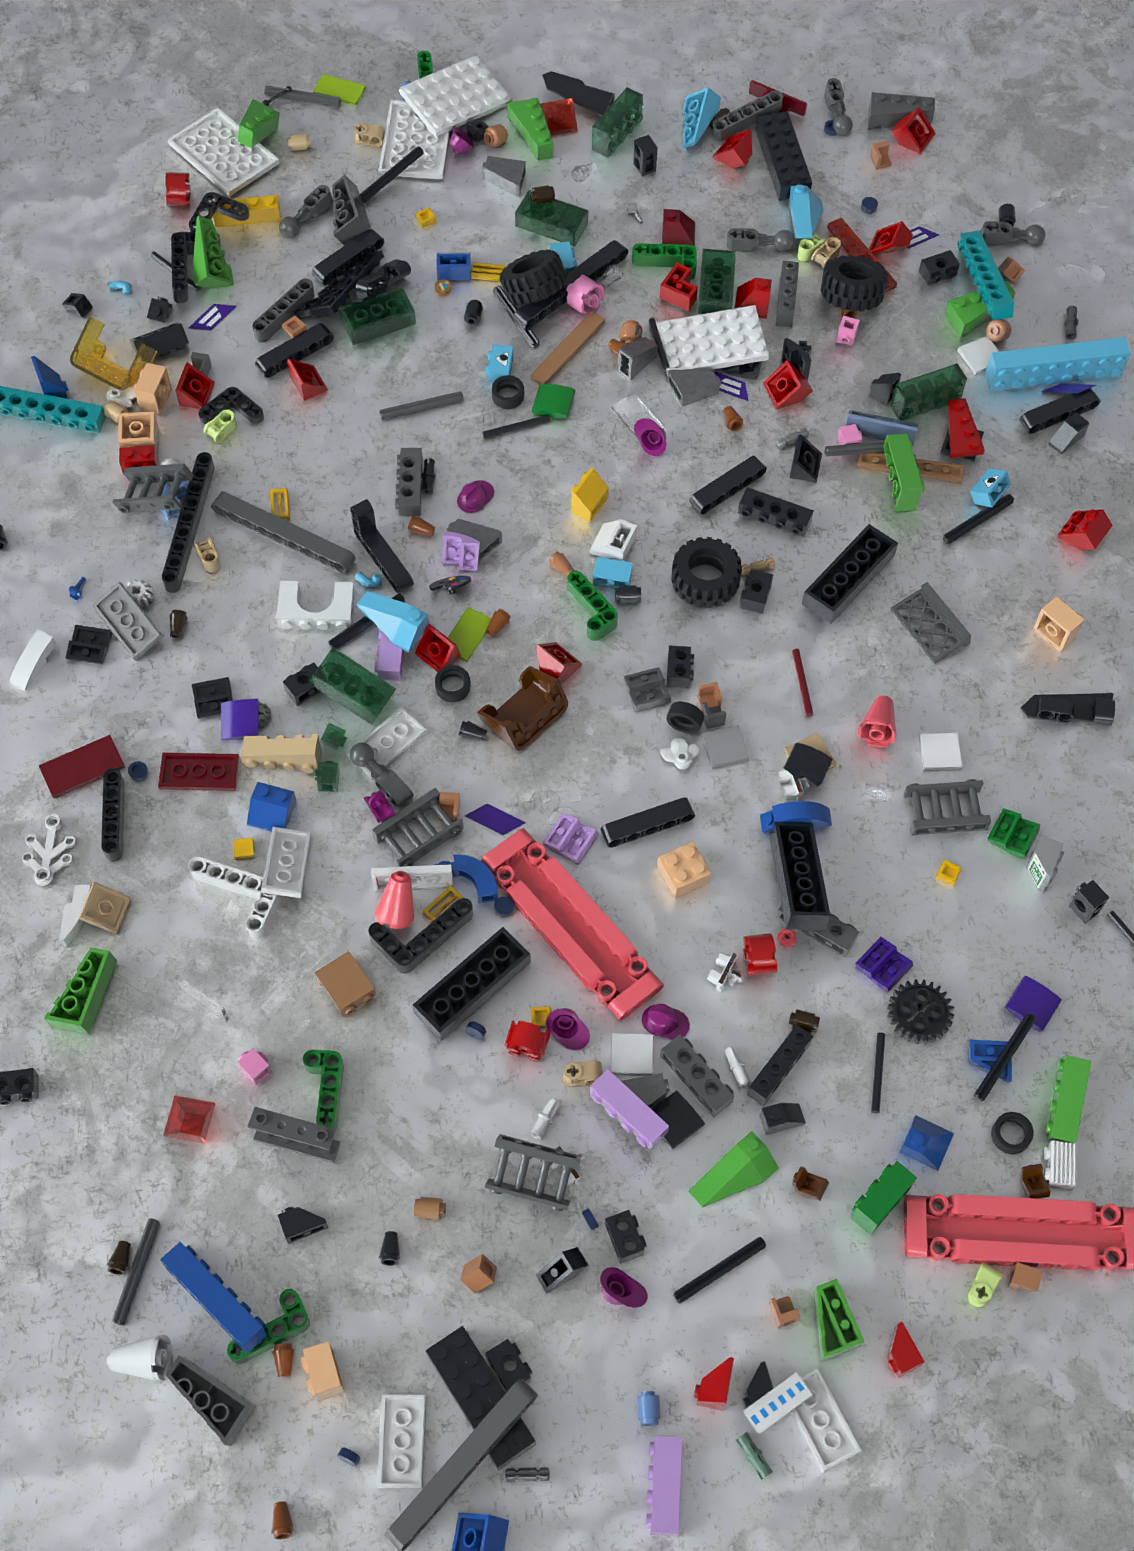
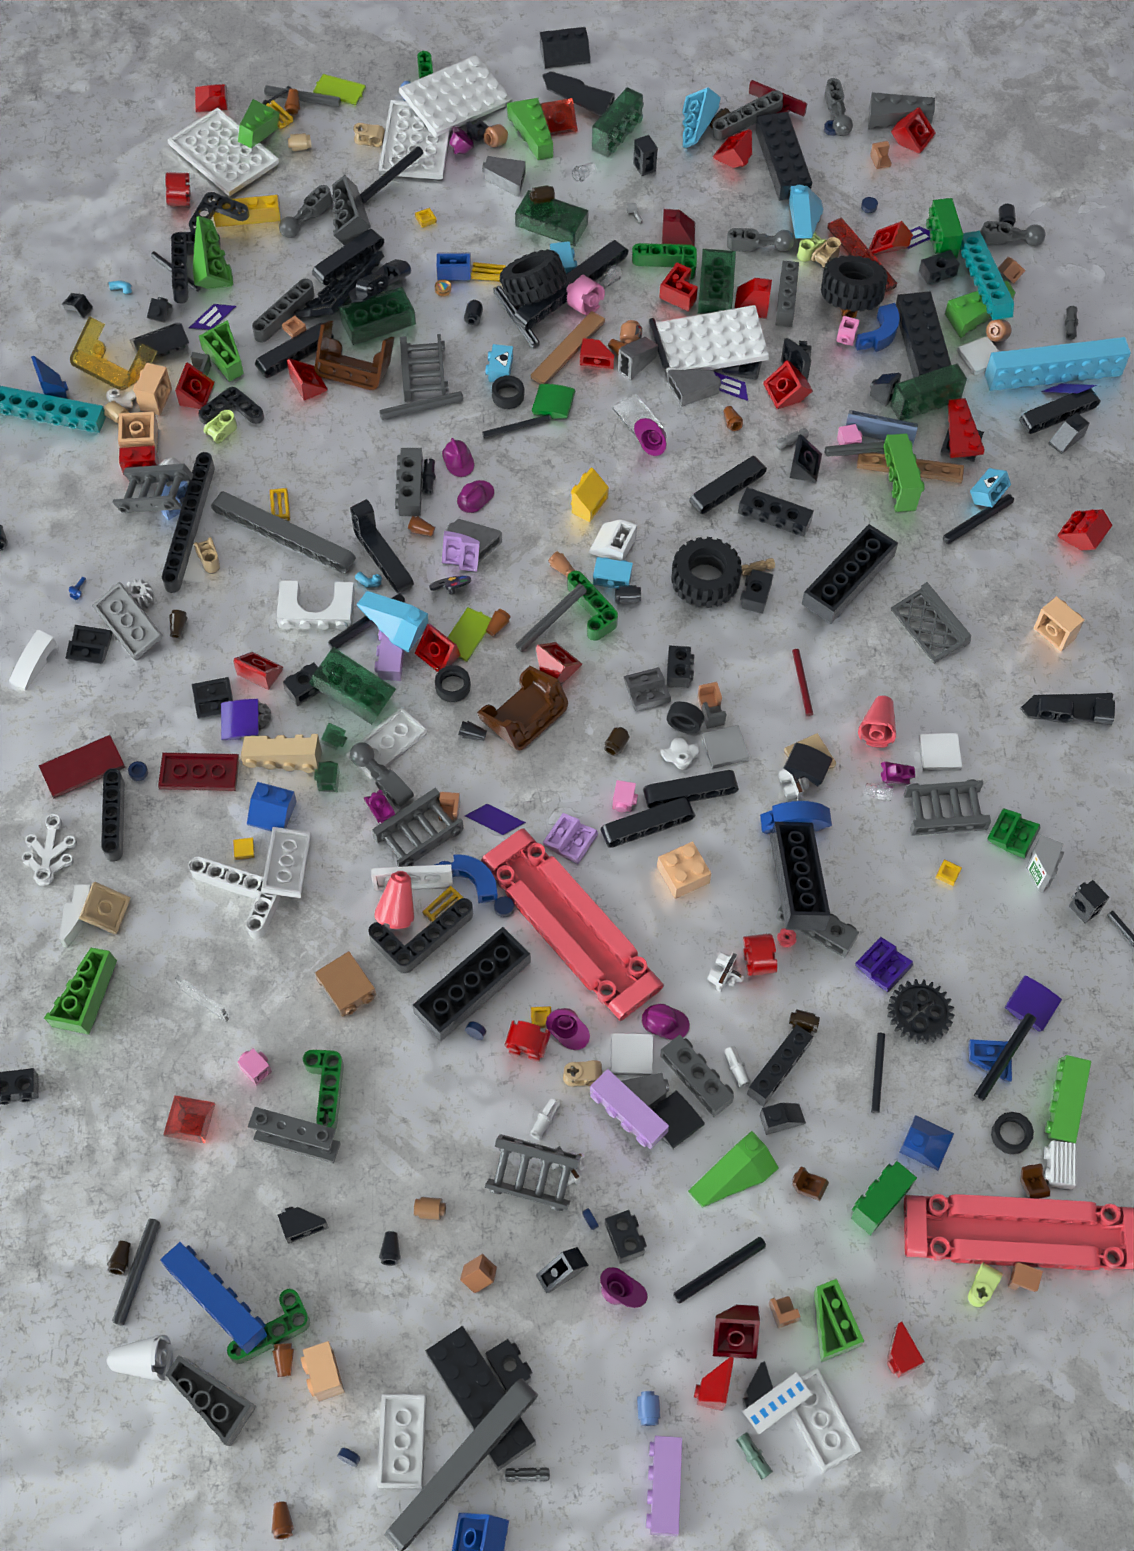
(211, 97): none -> red slope
(222, 350): none -> bright green wedge
(257, 669): none -> red slope
(283, 116): none -> yellow tile
(292, 103): none -> dark orange cone
(349, 370): none -> reddish brown windscreen
(409, 375): none -> dark grey fence
(458, 458): none -> magenta piece
(550, 618): none -> dark grey axle
(565, 47): none -> black slope
(596, 354): none -> red slope
(616, 741): none -> dark brown brick
(624, 796): none -> bright pink brick
(693, 788): none -> black beam
(737, 1332): none -> dark red slope
(881, 338): none -> blue arch
(897, 773): none -> magenta hips
(922, 333): none -> black brick
(944, 226): none -> green brick

